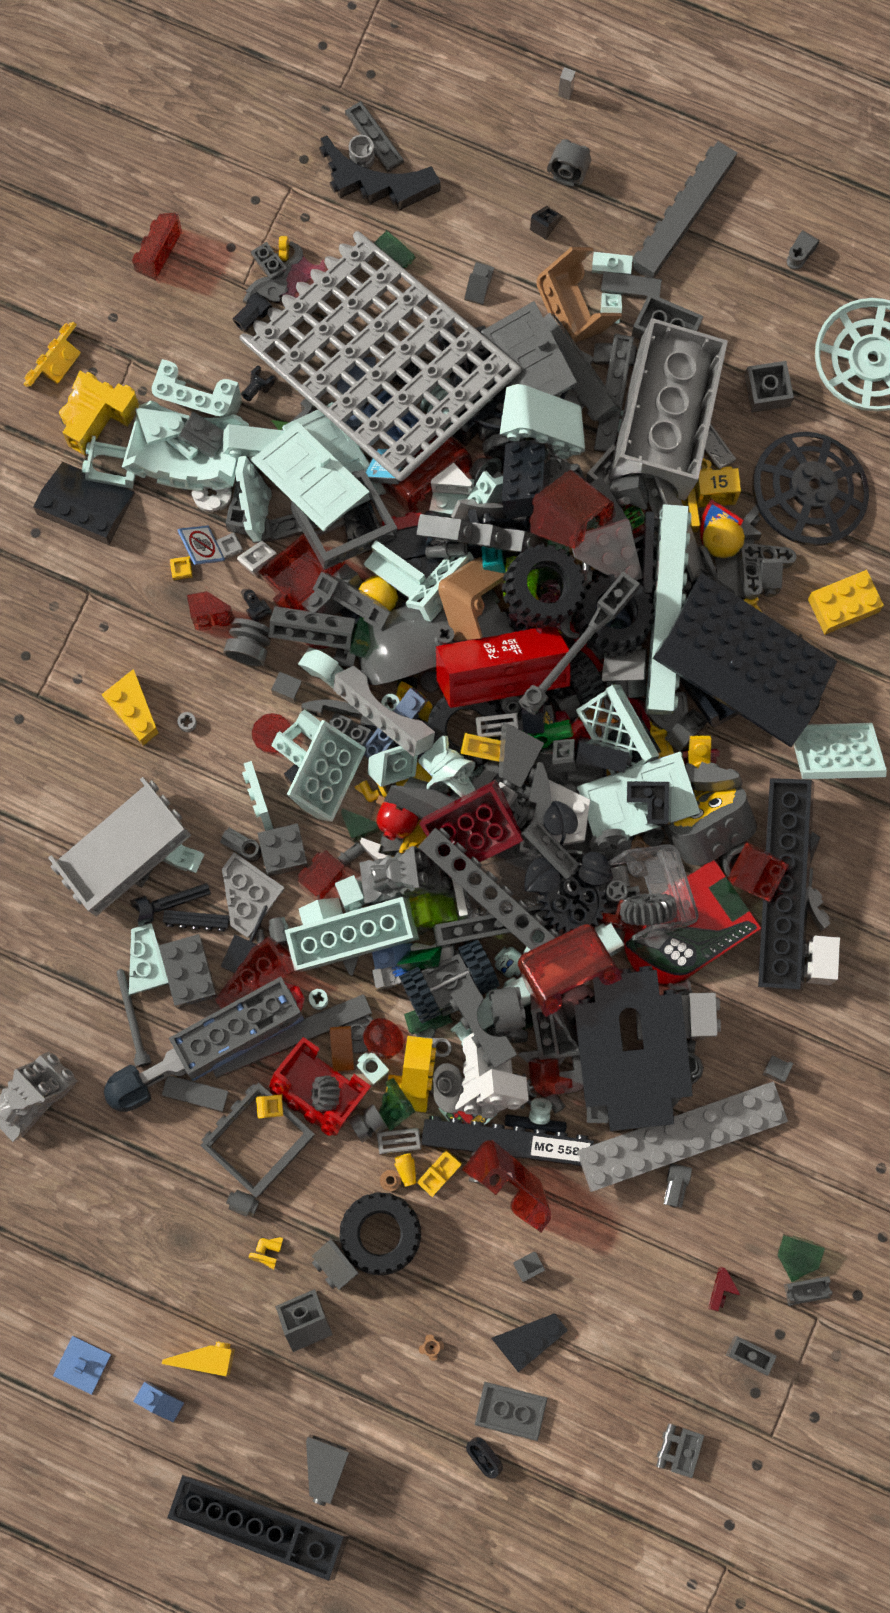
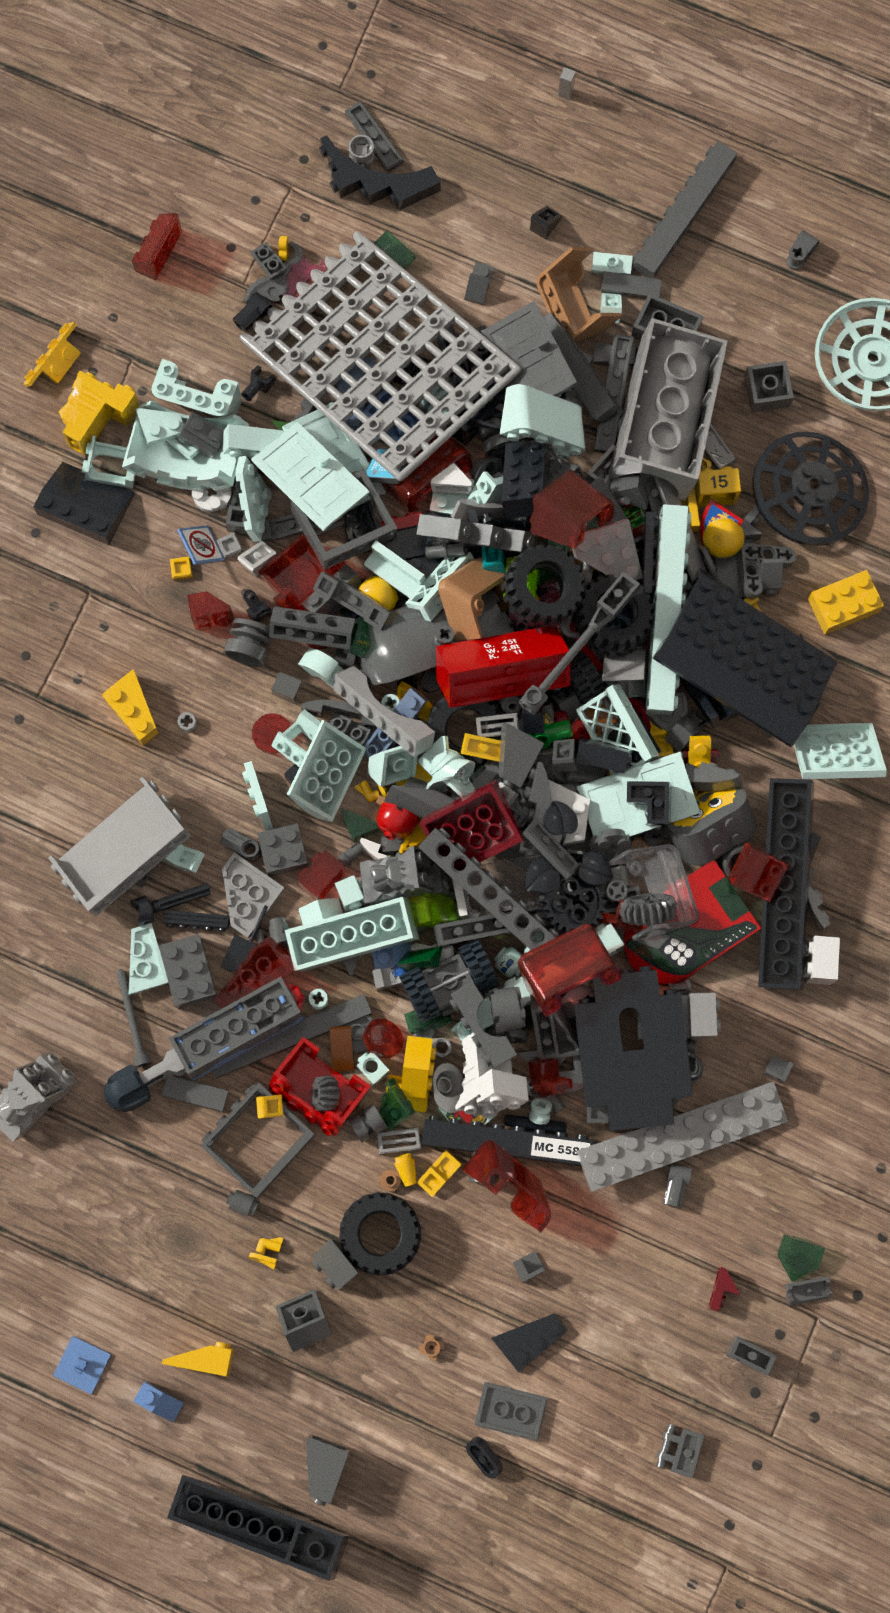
(569, 163): dark grey brick -> none

